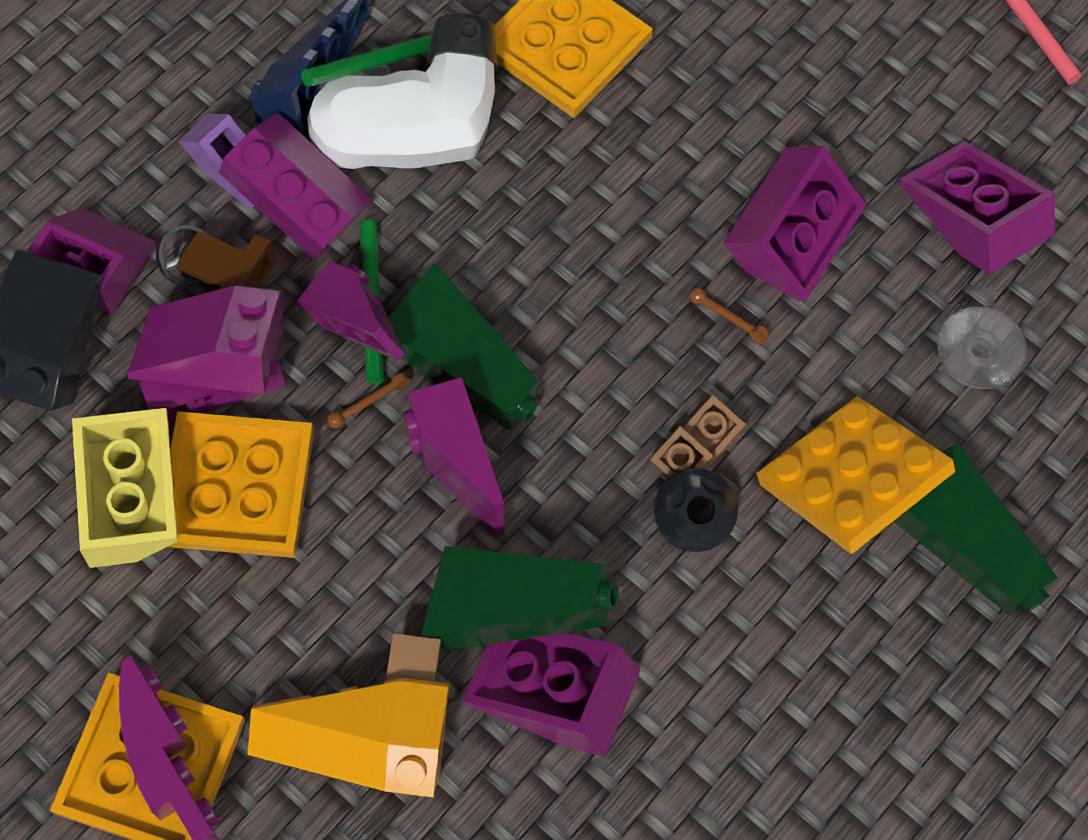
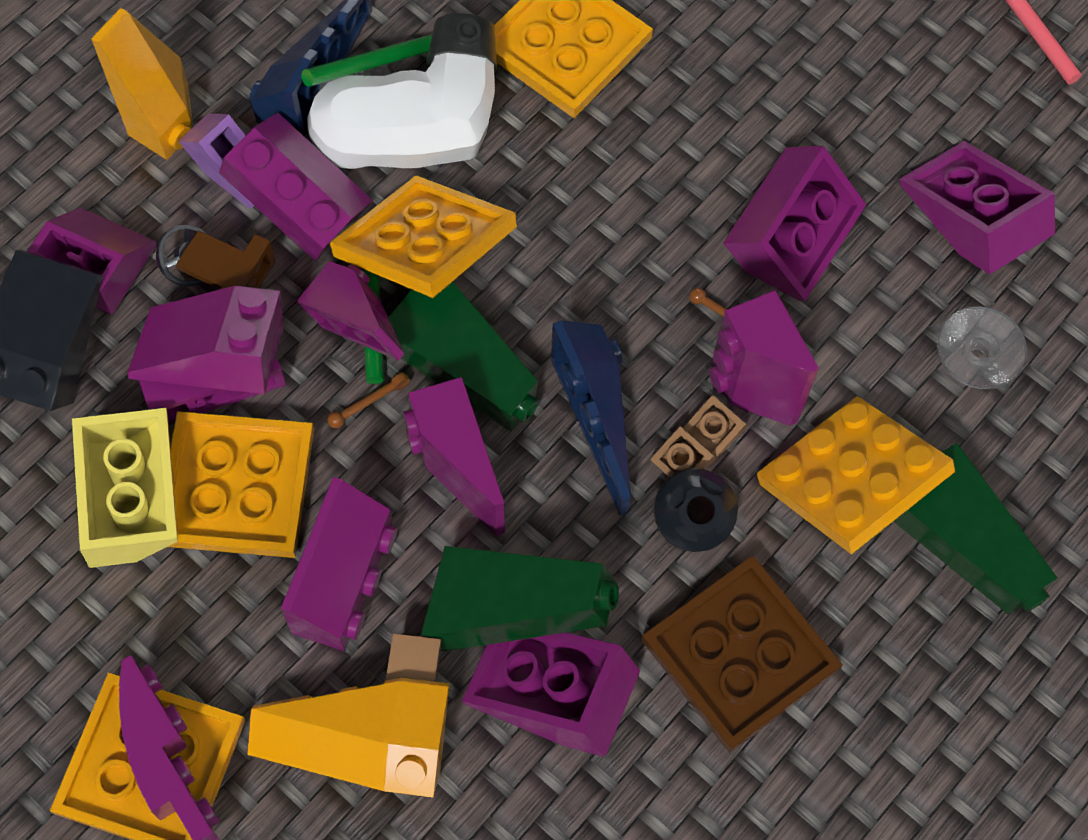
(145, 83): none -> light orange wedge
(338, 567): none -> magenta slope
(424, 235): none -> light orange plate
(591, 380): none -> dark blue wedge
(741, 653): none -> reddish brown plate
(763, 360): none -> magenta slope

